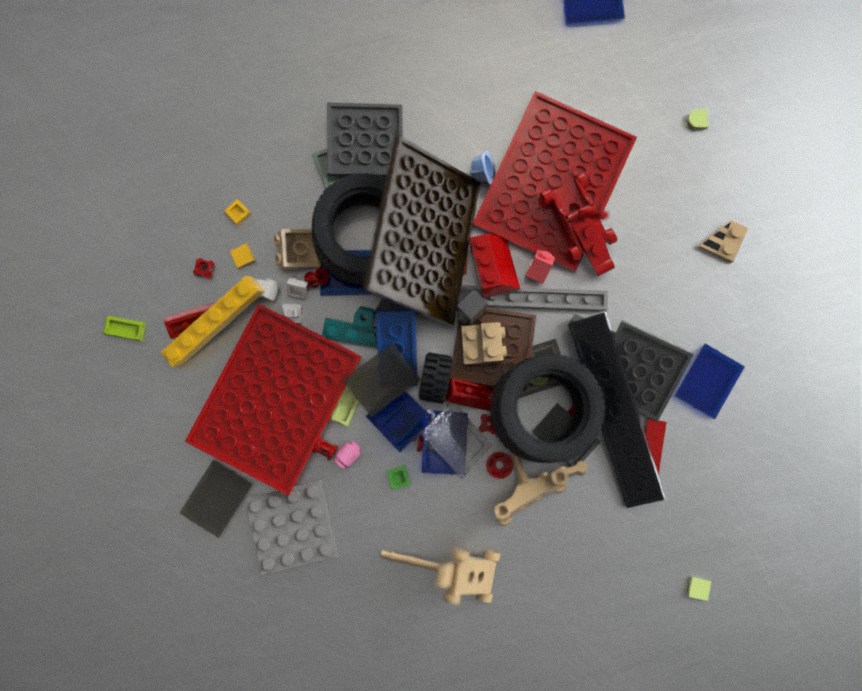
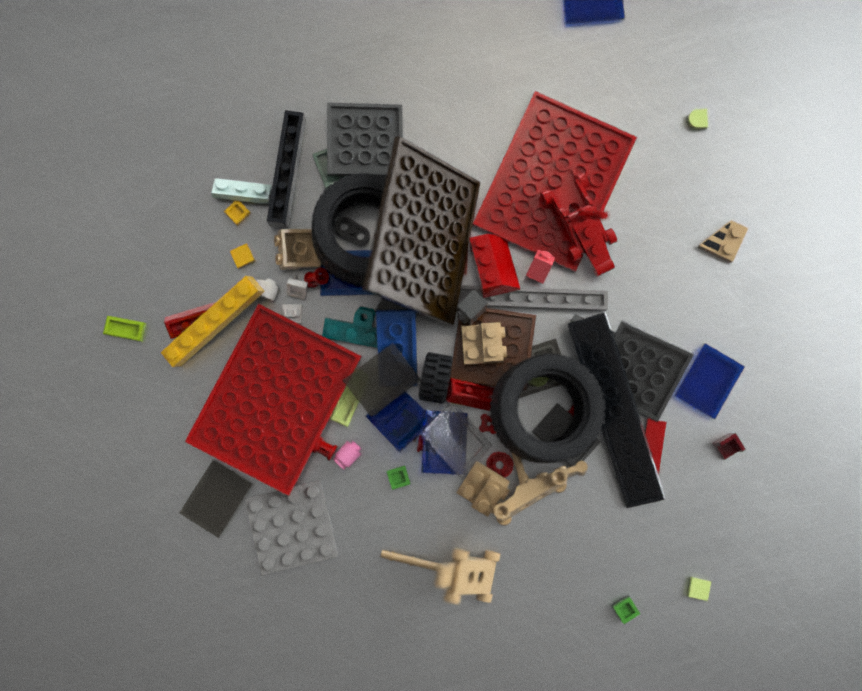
(200, 263): red plate -> none
(241, 191): none -> light aqua plate
(286, 169): none -> black brick
(352, 231): none -> dark grey plate
(483, 168): light blue piece -> none
(483, 488): none -> tan plate
(626, 610): none -> bright green plate
(729, 445): none -> dark red panel

